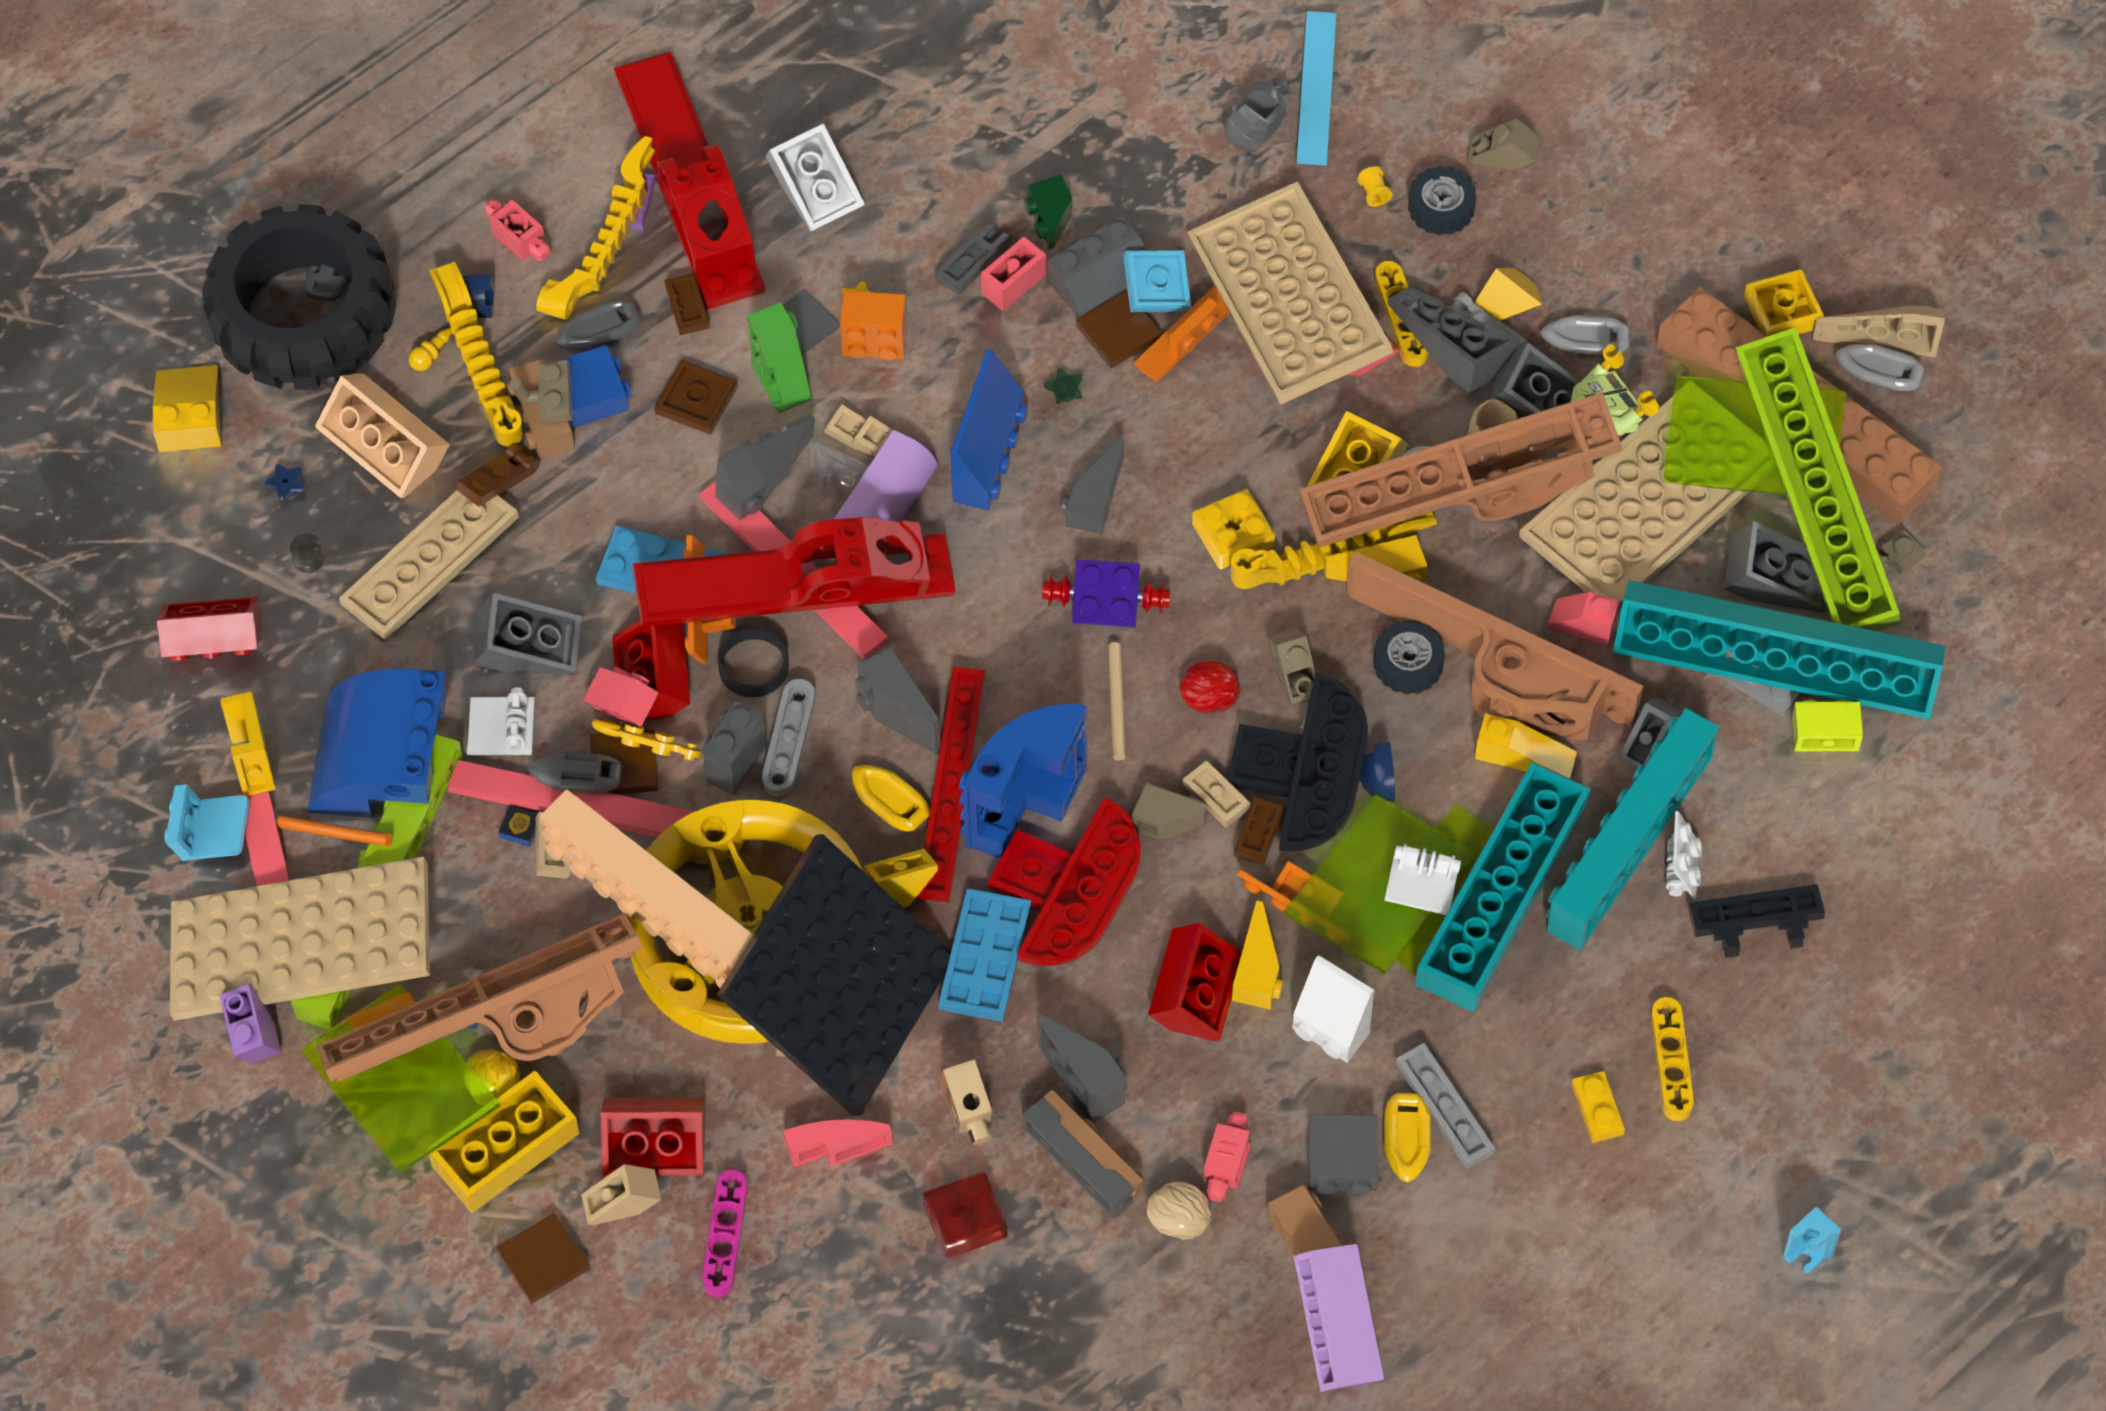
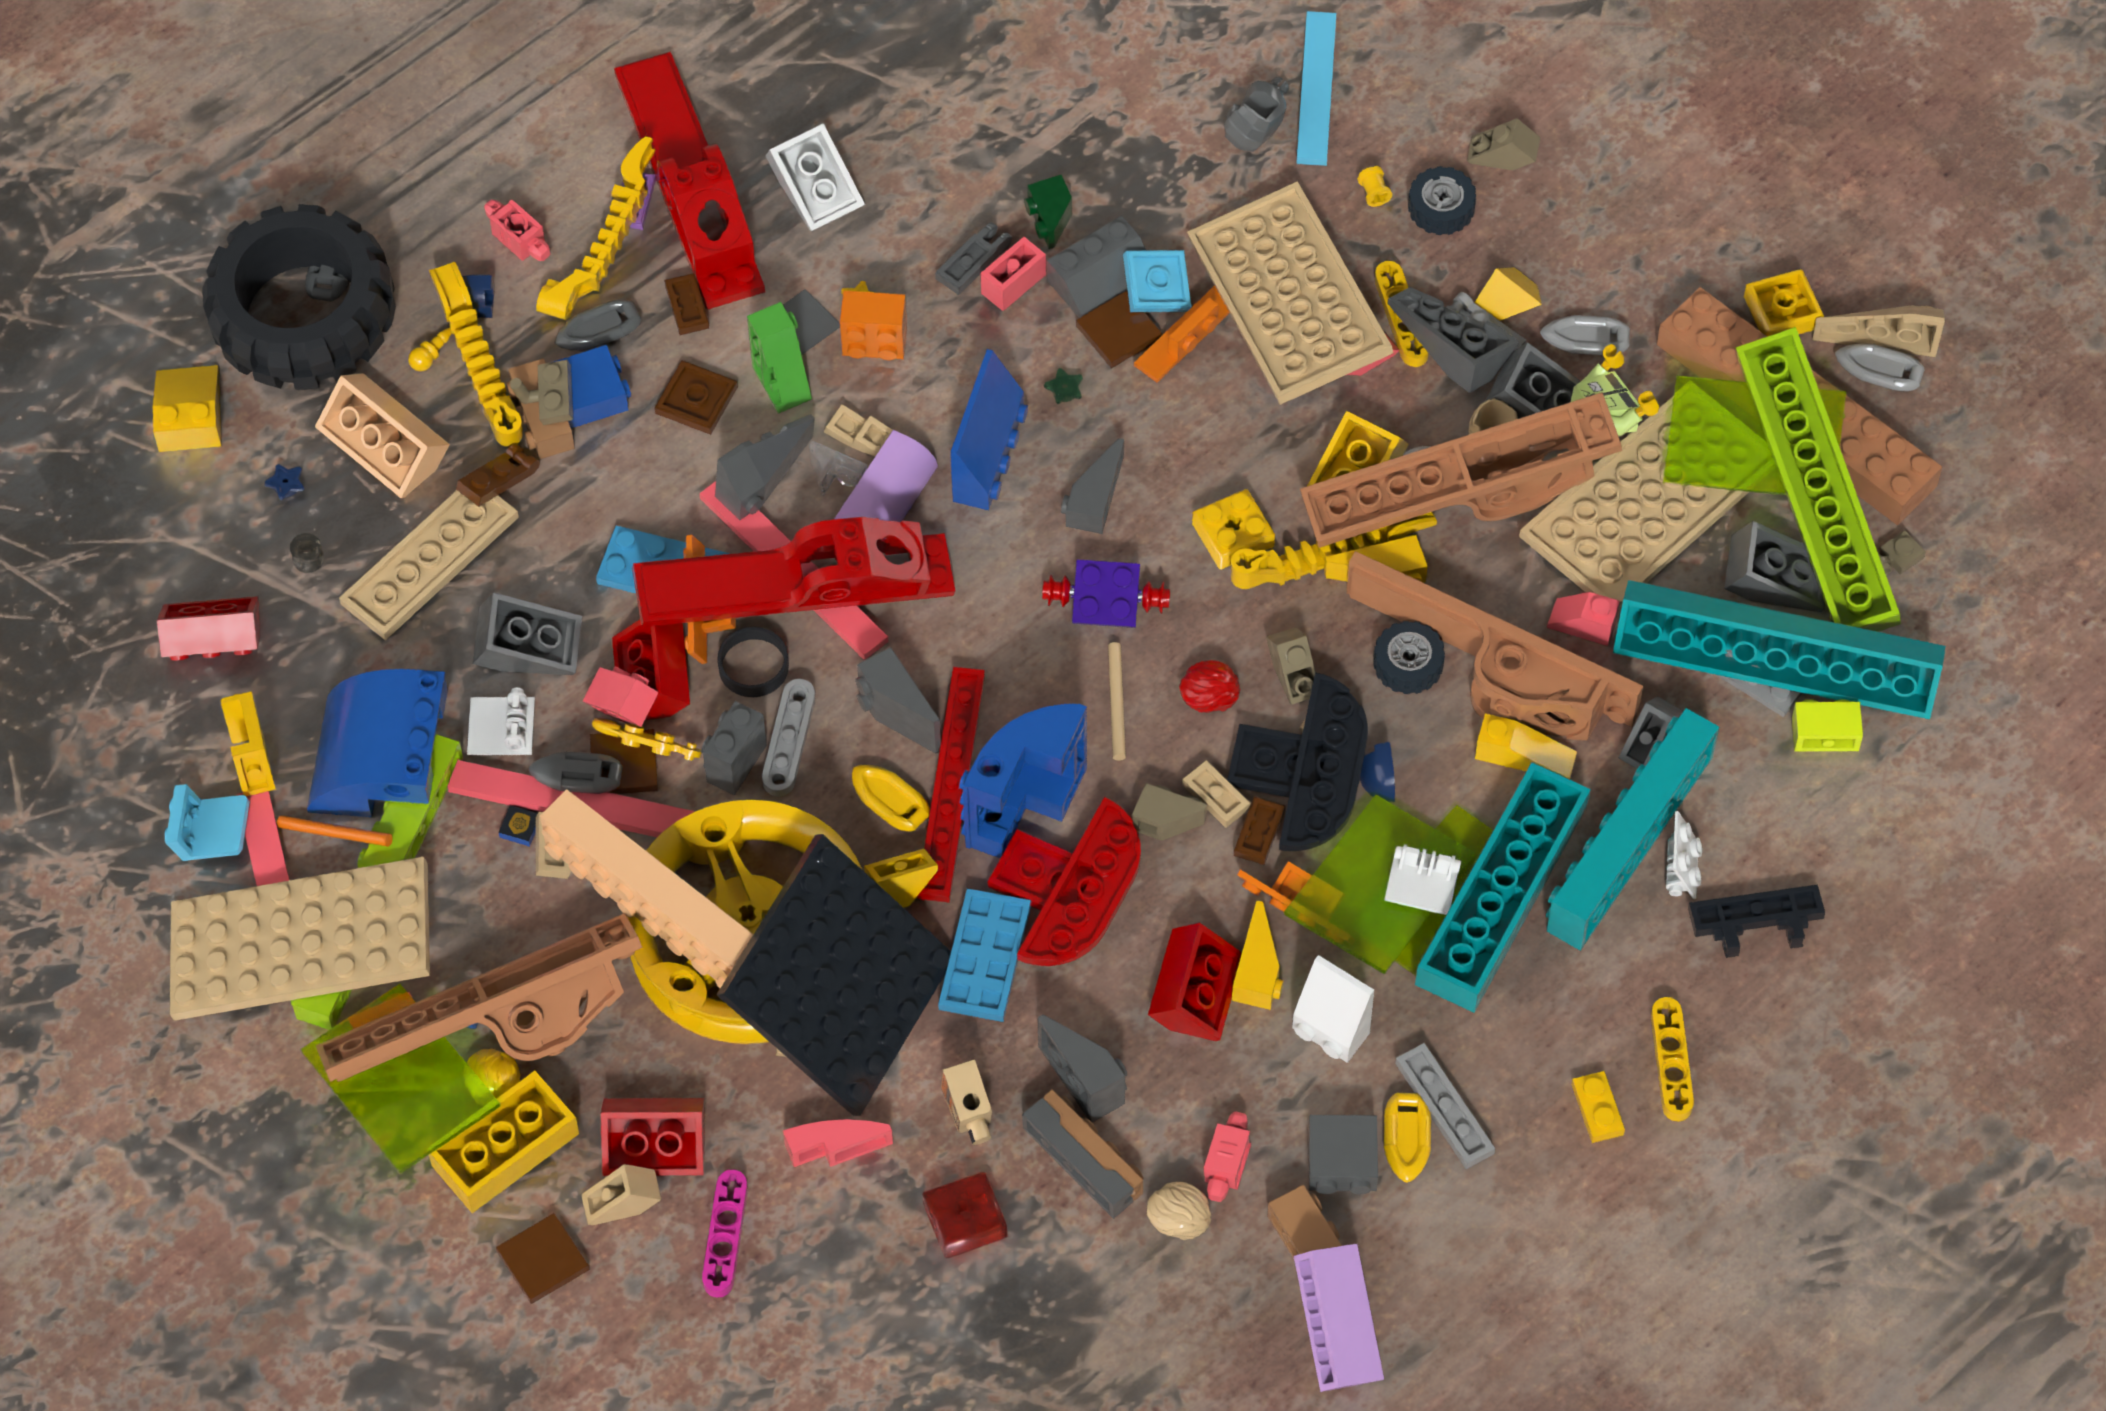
(249, 1025): medium lavender slope -> none
(1812, 1236): medium azure hinge -> none

